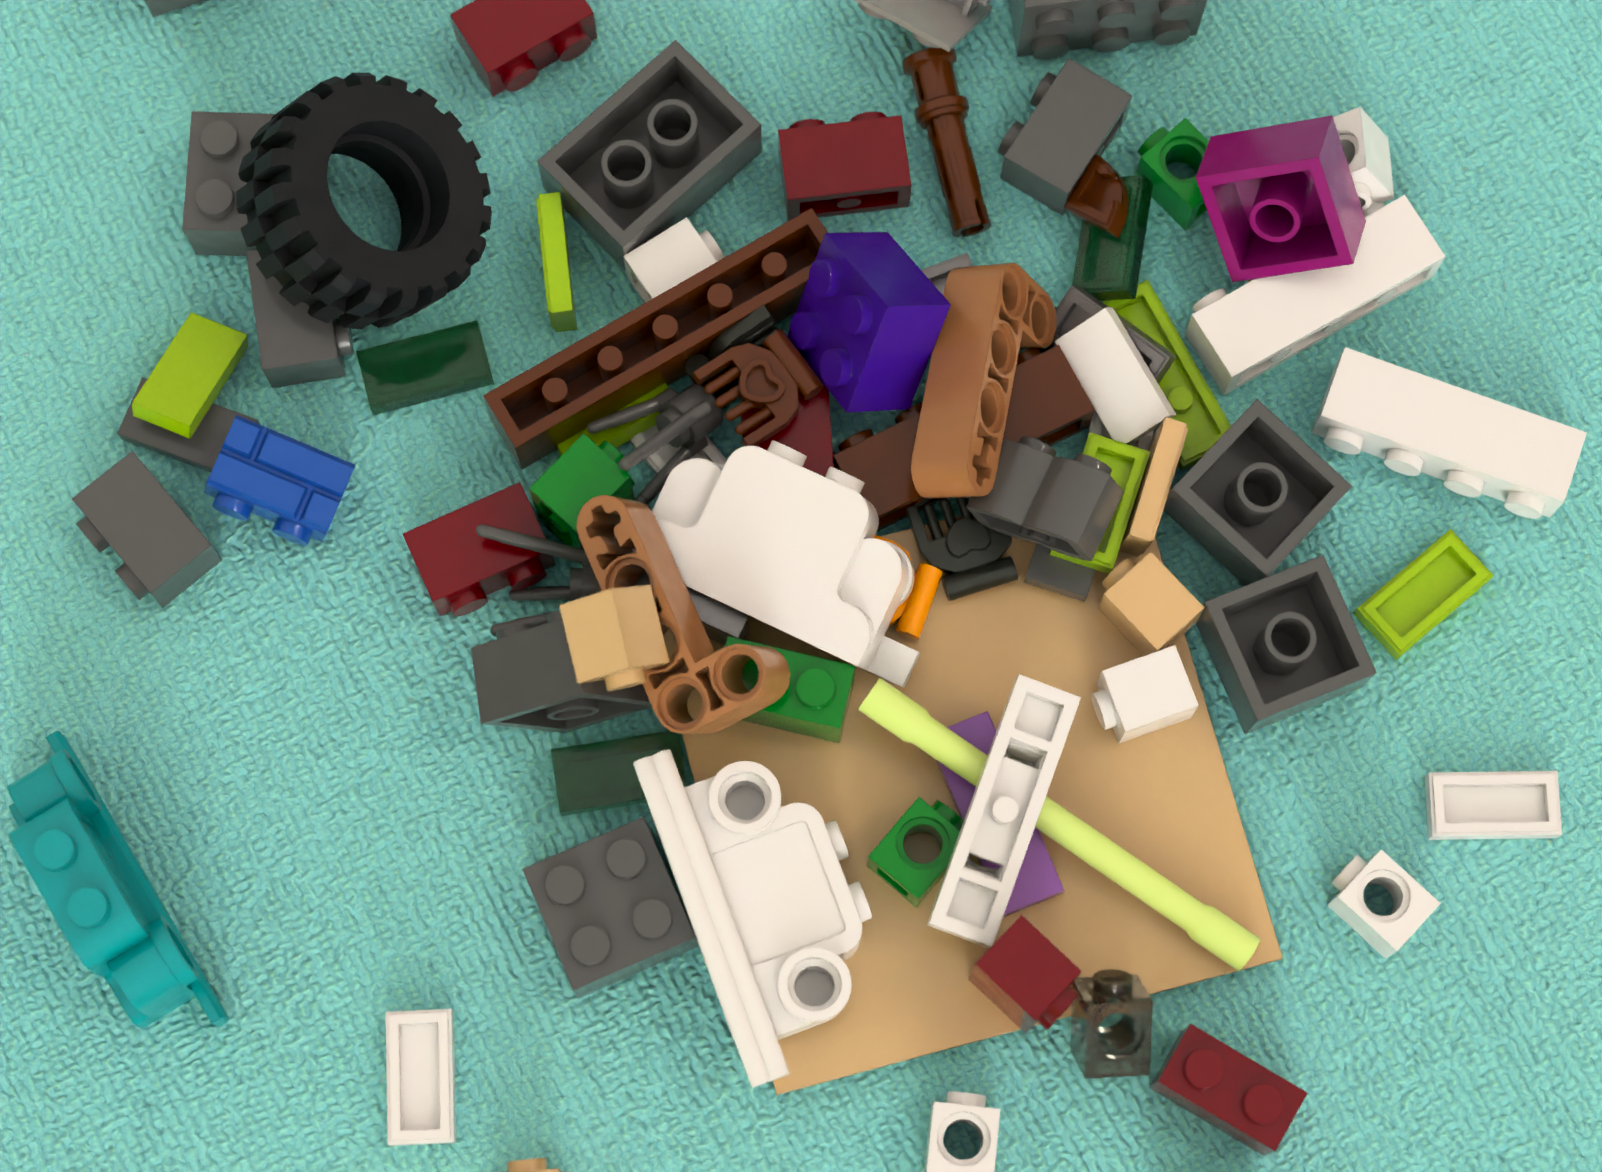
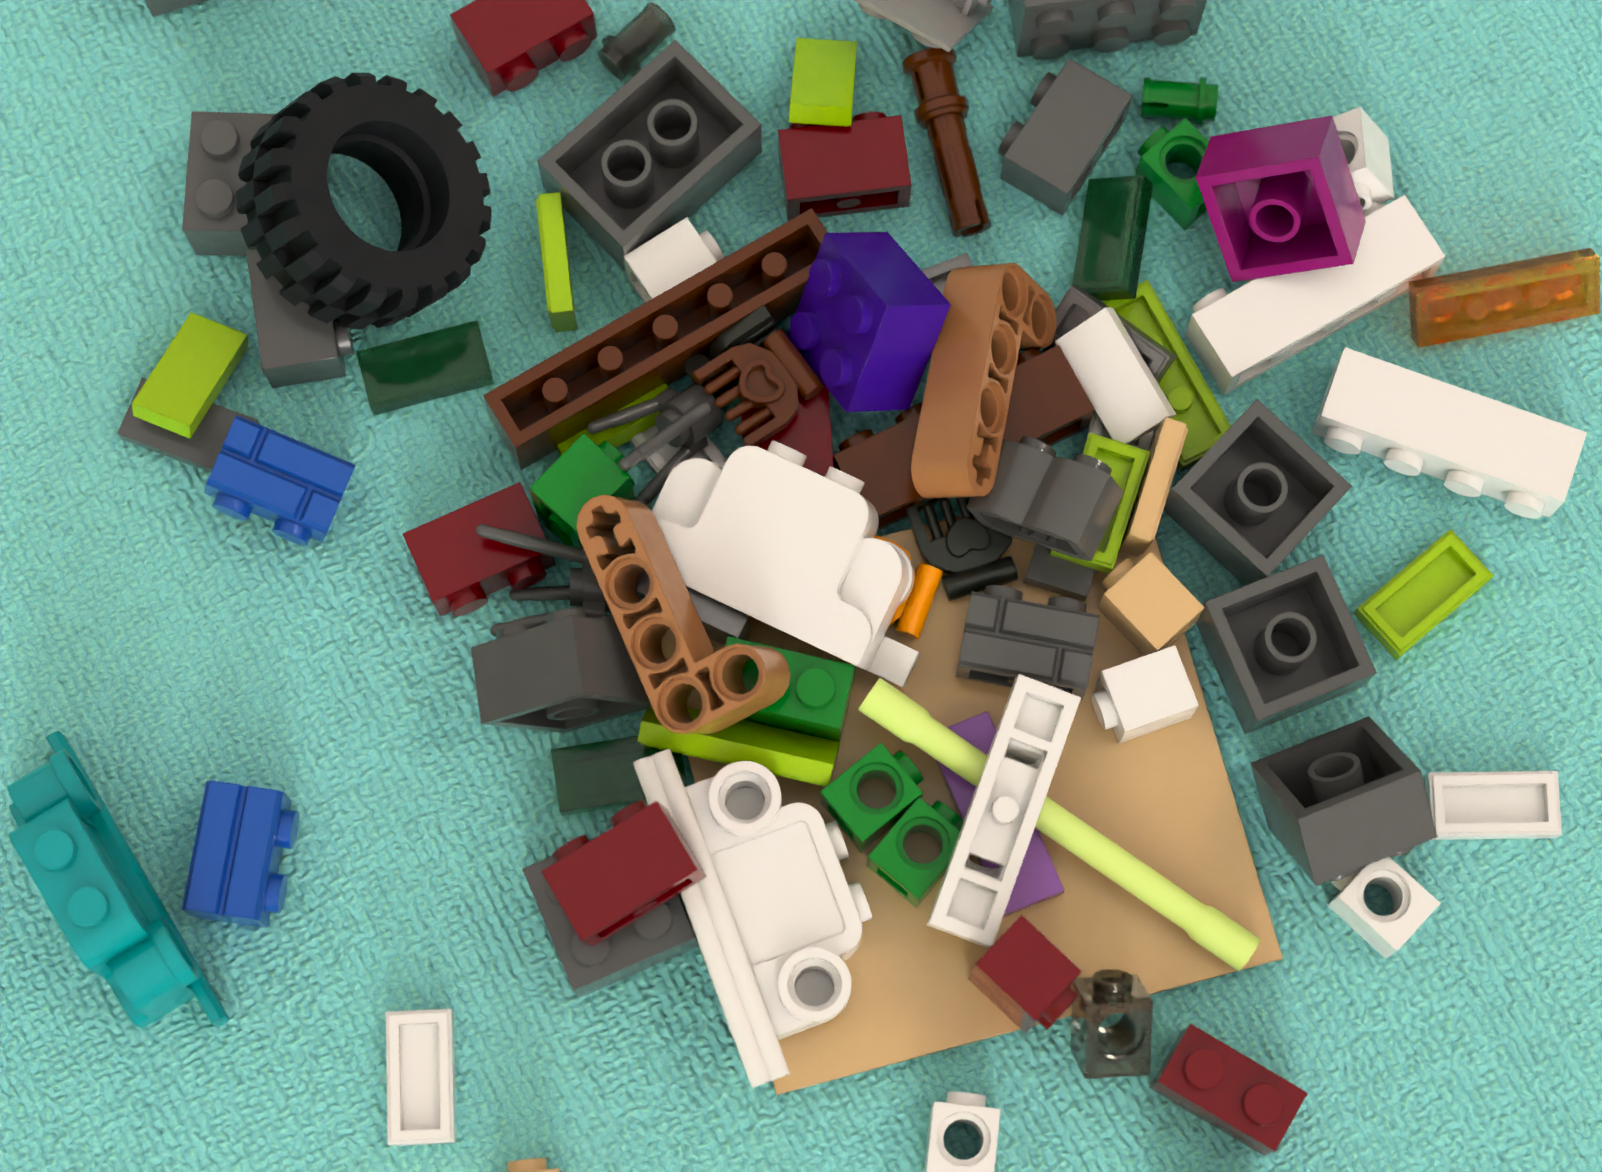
(147, 531): dark grey brick -> none
(240, 854): none -> blue brick
(614, 636): tan brick -> none
(622, 871): none -> dark red brick
(635, 41): none -> clear smoke pin
(777, 749): none -> lime tile
(823, 82): none -> lime tile
(859, 821): none -> green brick
(1027, 639): none -> dark grey brick
(1100, 198): reddish brown tile -> none
(1179, 100): none -> green pin
(1344, 800): none -> dark grey brick
(1504, 297): none -> clear orange plate

